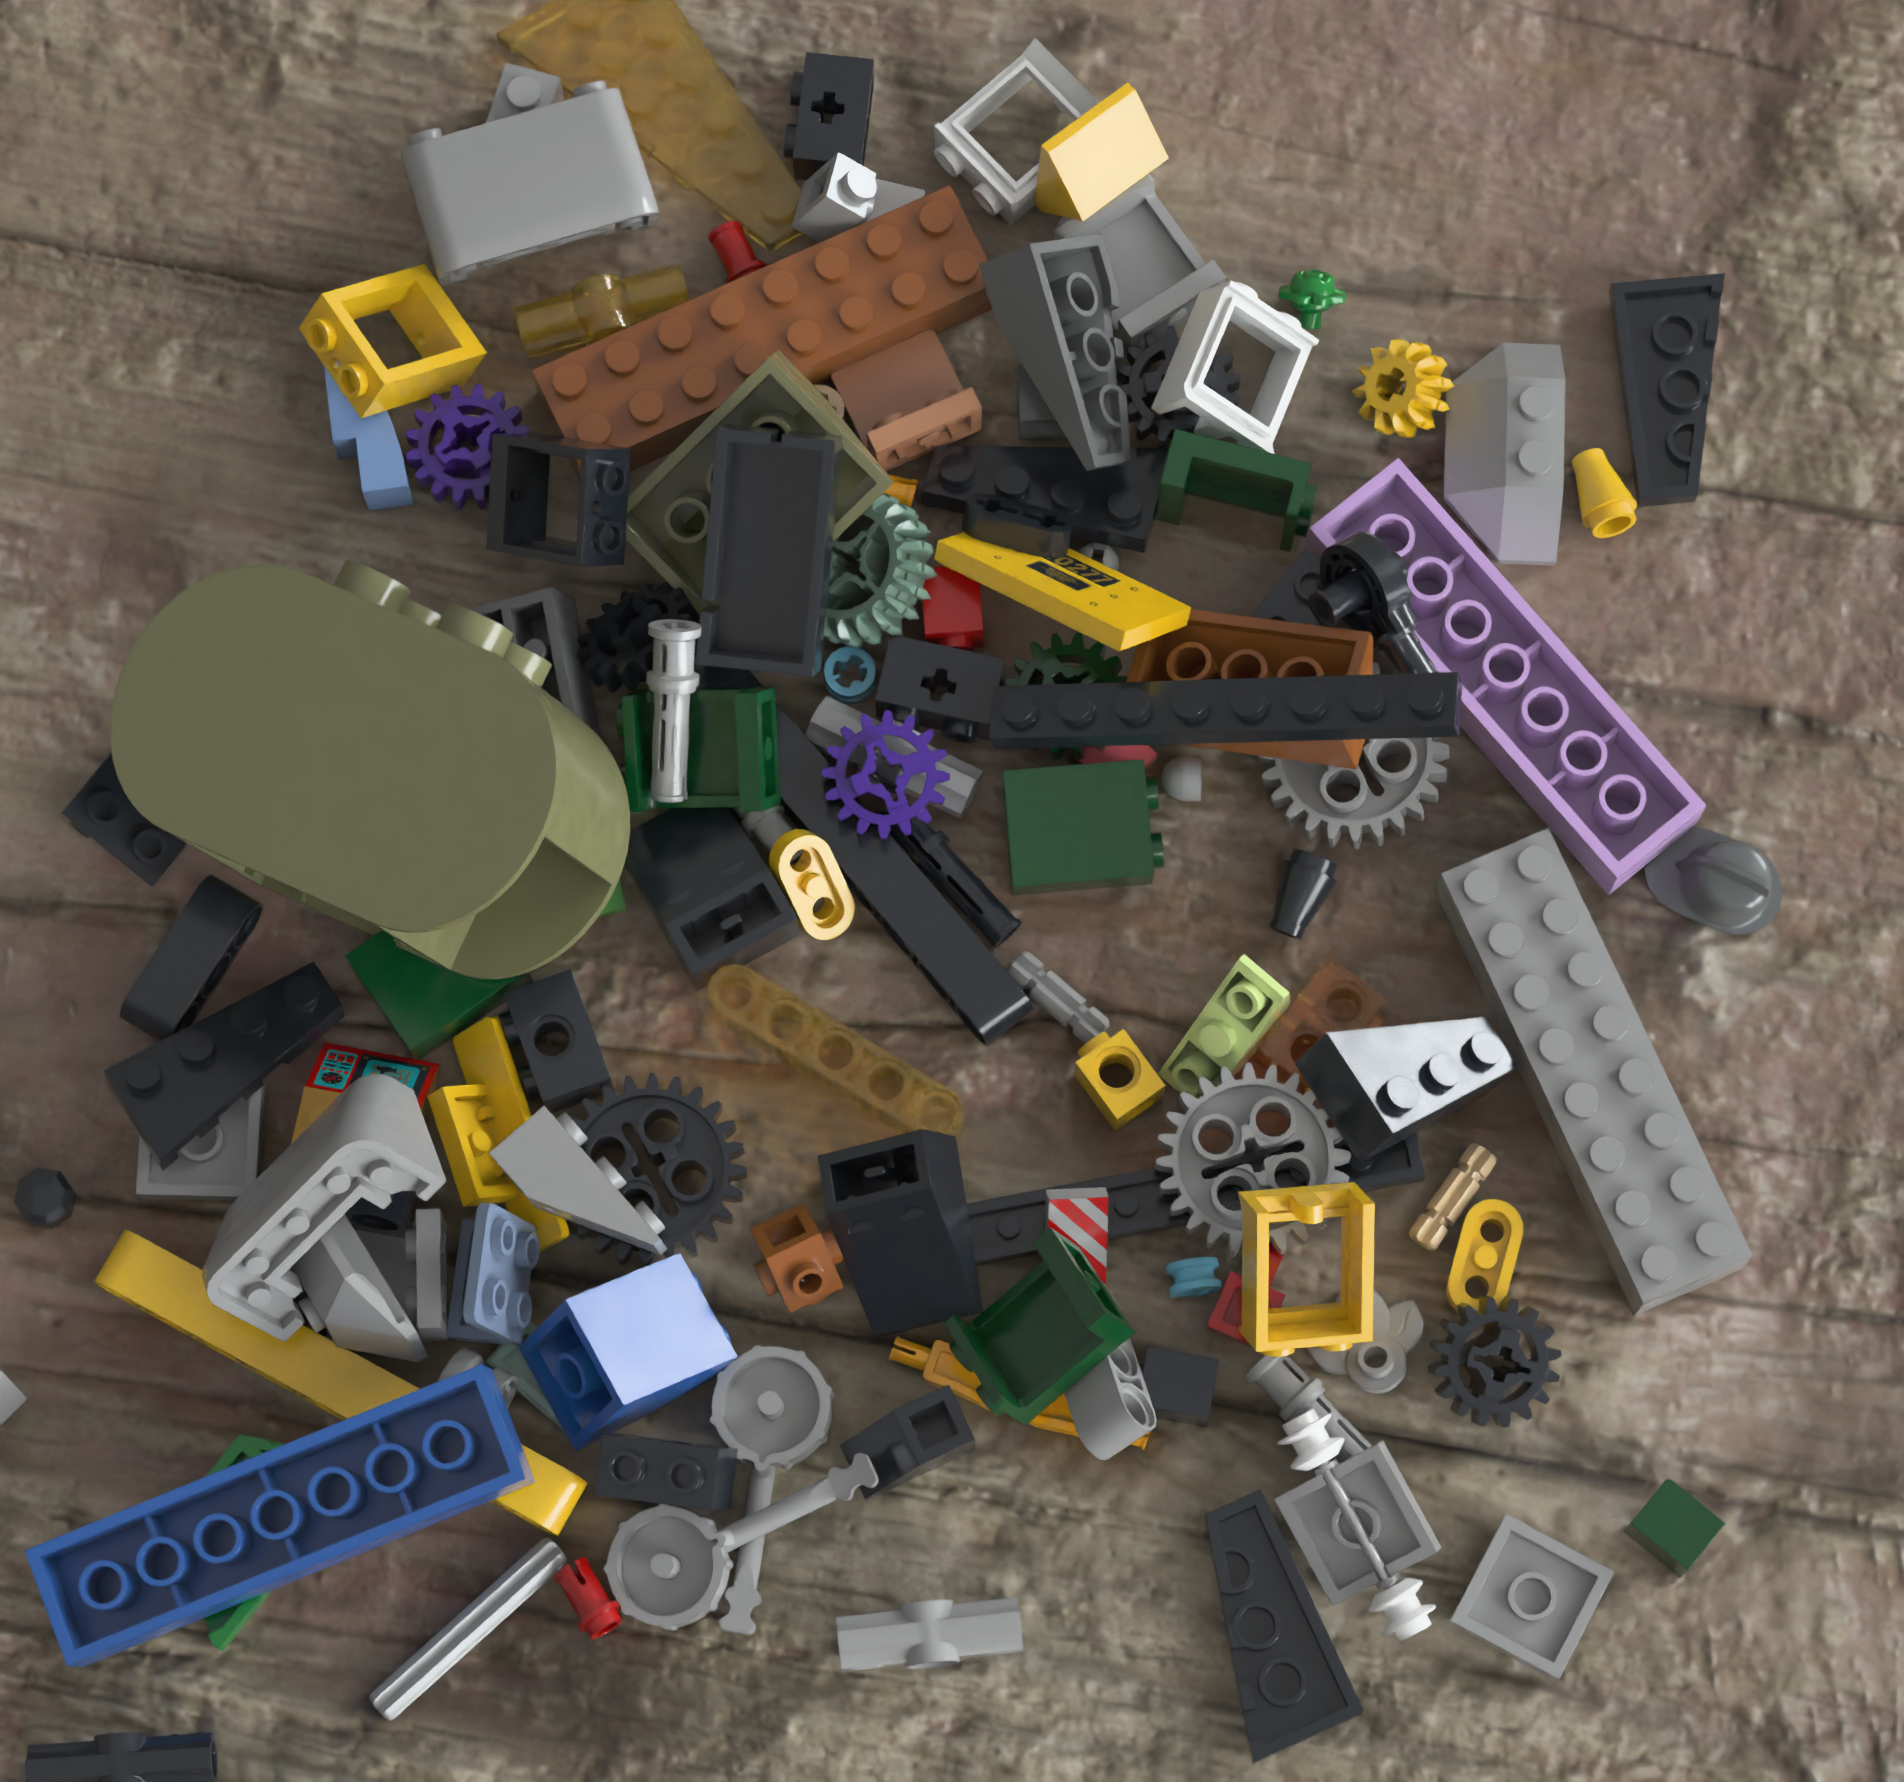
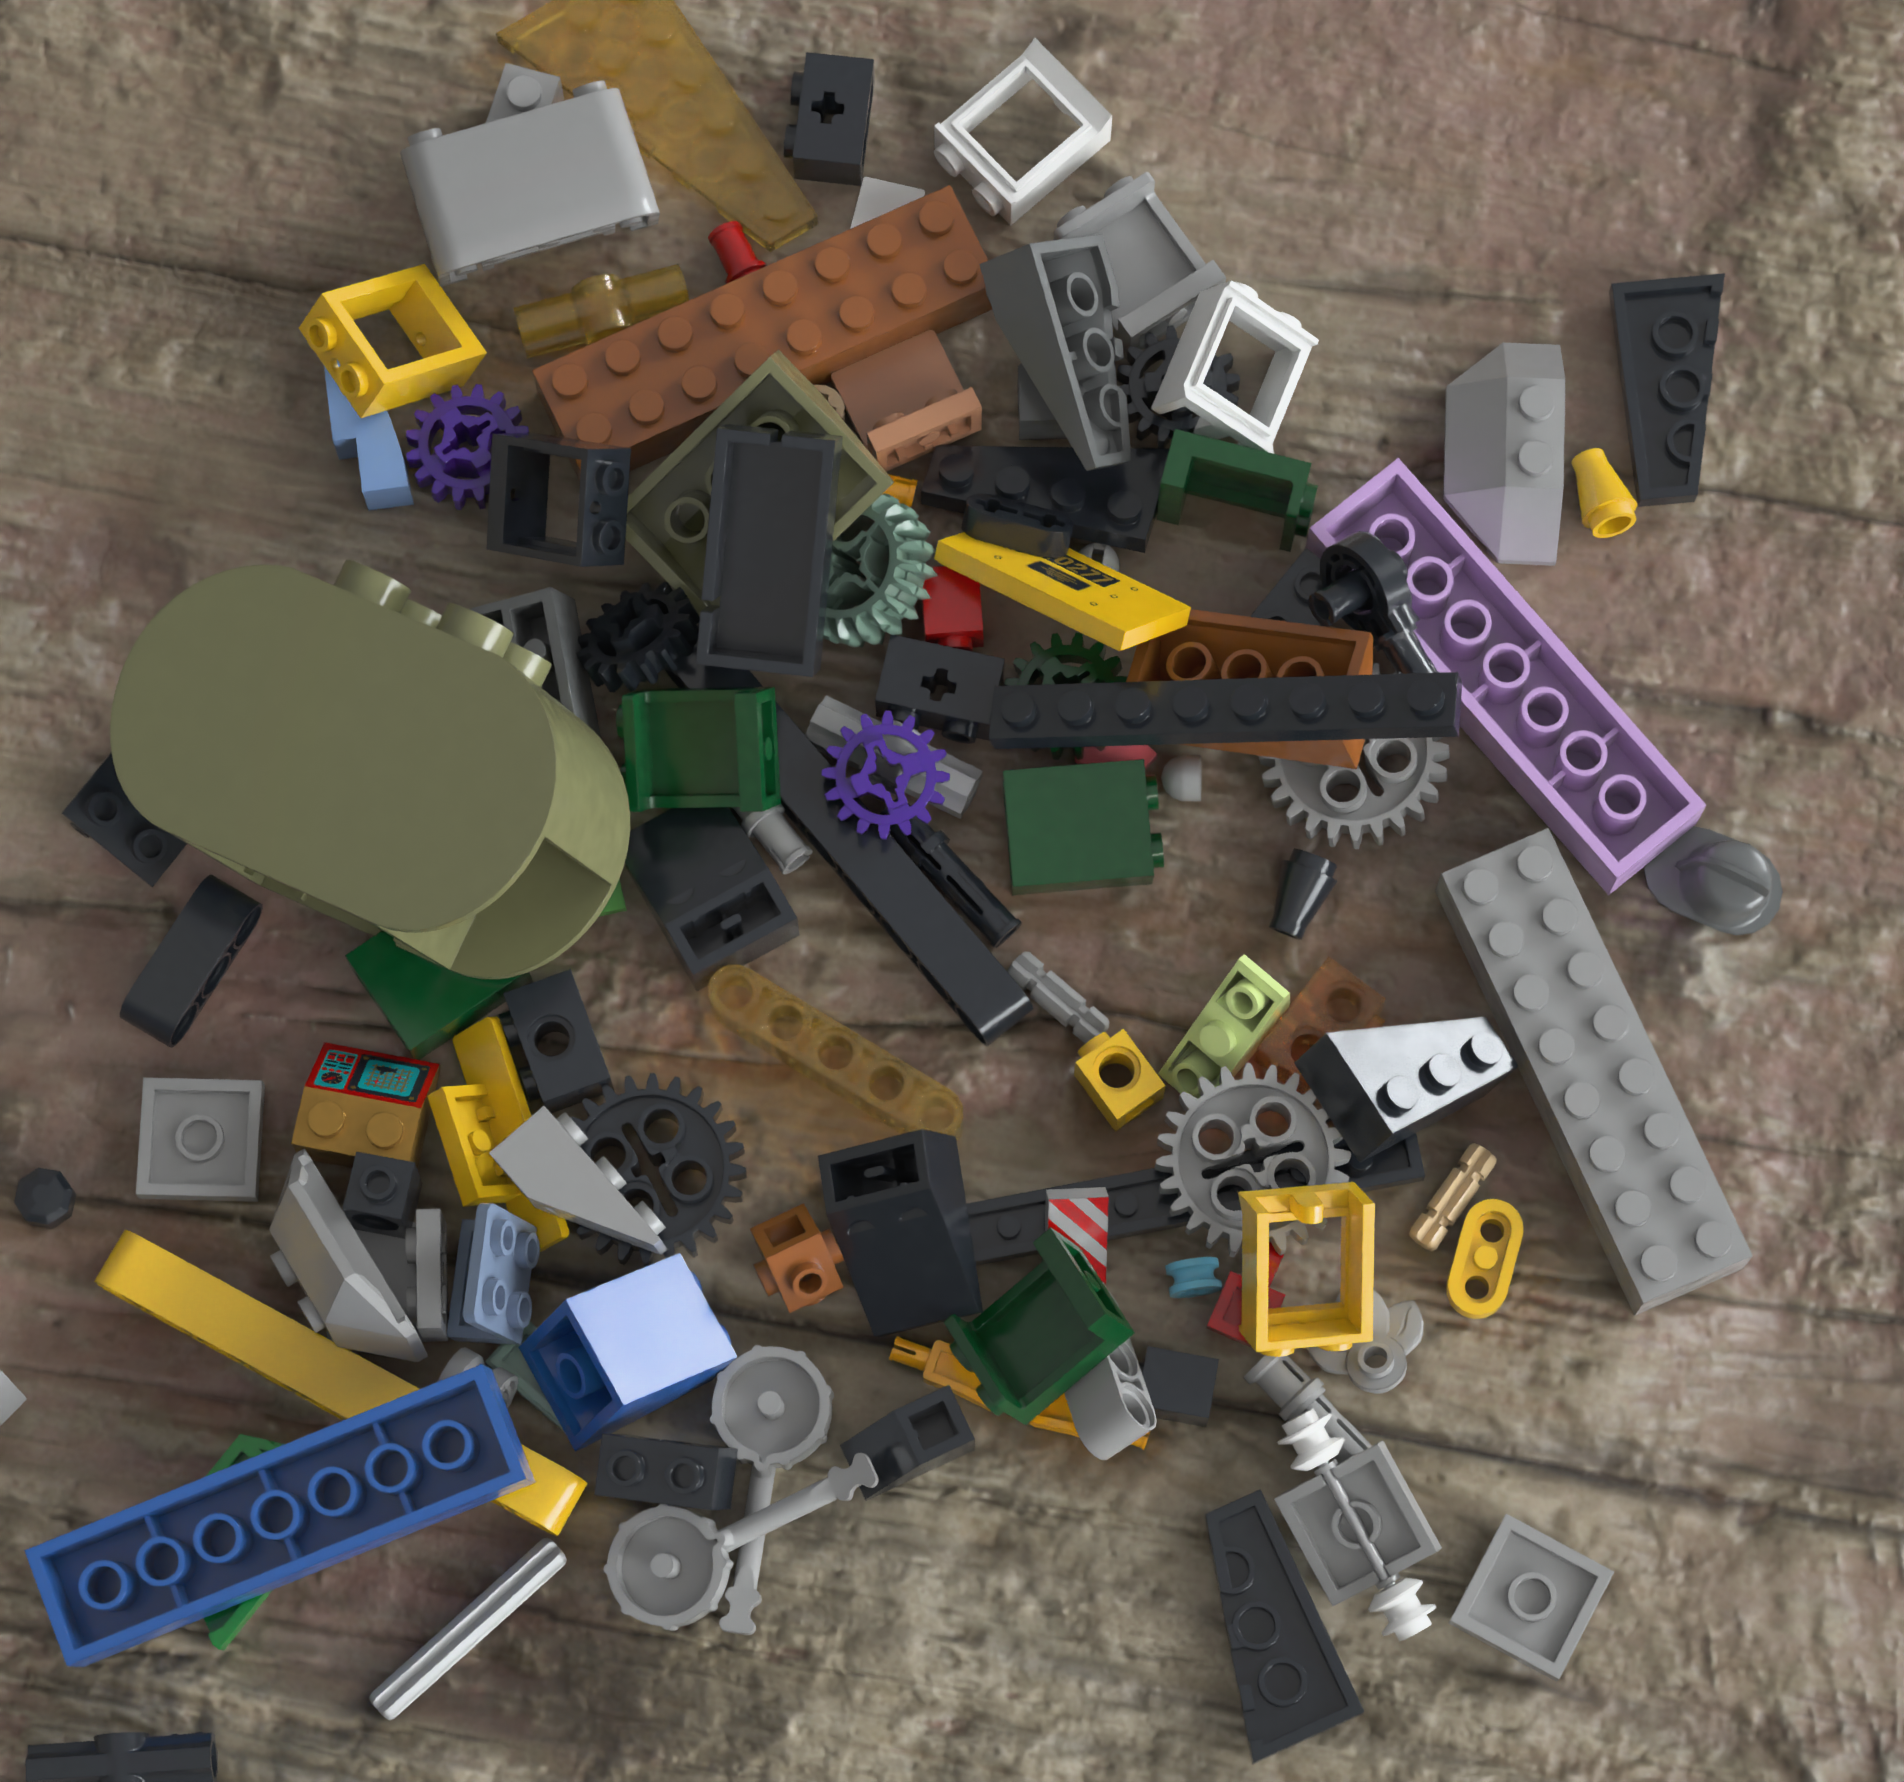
(204, 1069): black wing -> none
(358, 1147): light grey windscreen -> none
(588, 1598): red pin -> none
(672, 682): light grey pin -> none
(808, 880): yellow plate -> none
(835, 199): light grey brick -> none
(842, 660): medium azure bush -> none
(929, 1634): light grey piece -> none
(1097, 157): slope -> none
(1312, 294): green plant -> none
(1422, 394): yellow gear -> none
(1489, 1383): black gear -> none
(1674, 1527): dark green panel -> none

